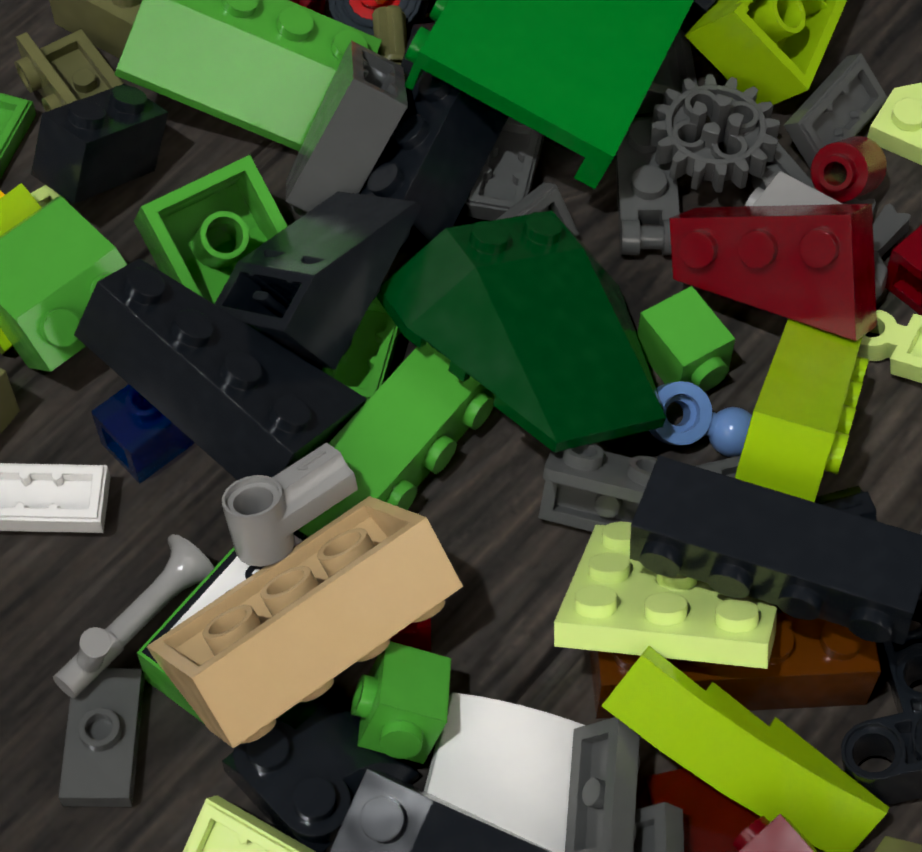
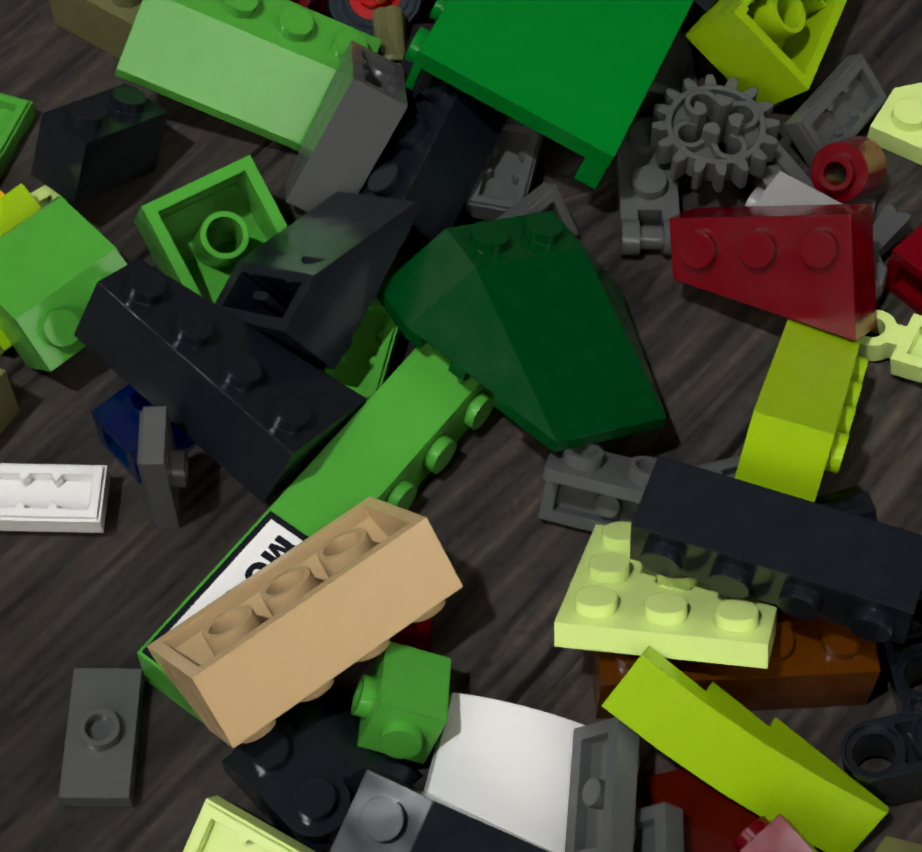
(63, 69): olive bracket -> none
(101, 646): light grey piece -> none
(161, 467): none -> dark grey plate
(268, 510): light grey piece -> none
(686, 340): bright green brick -> none
(725, 428): medium blue plate -> none

